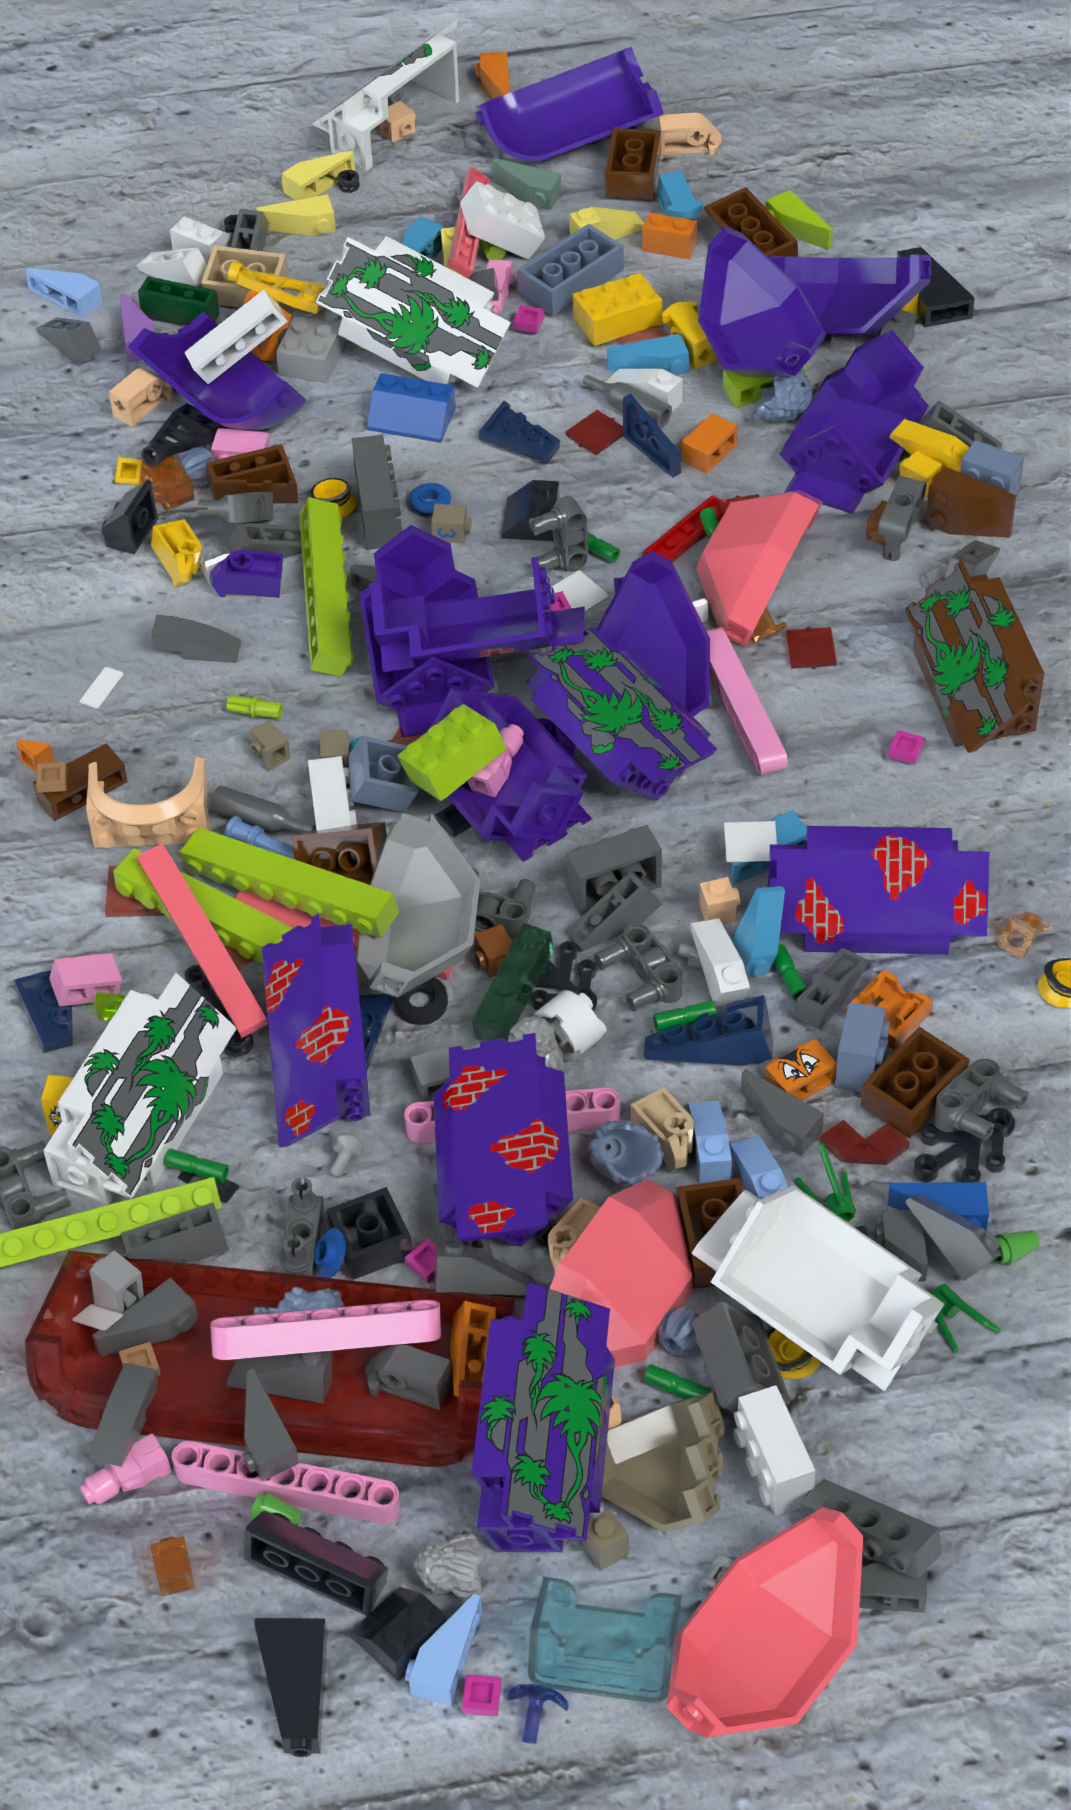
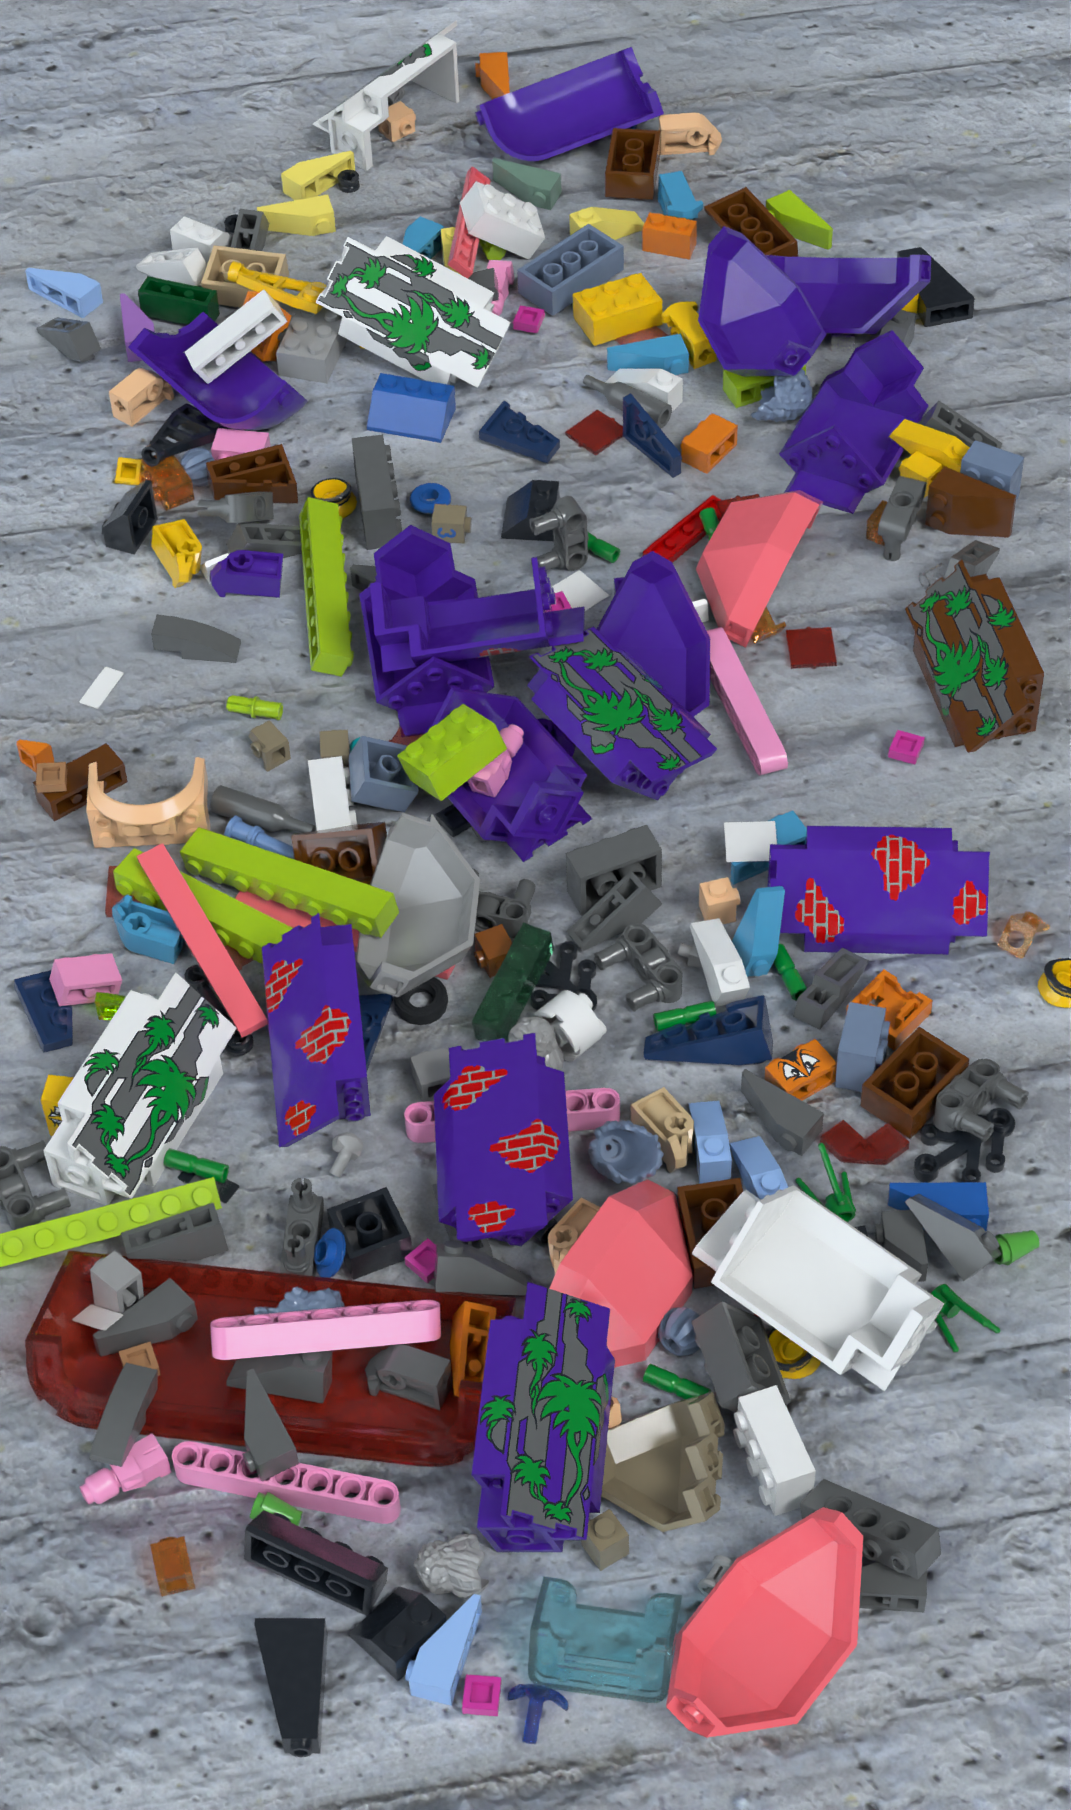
(147, 930): none -> dark azure piece

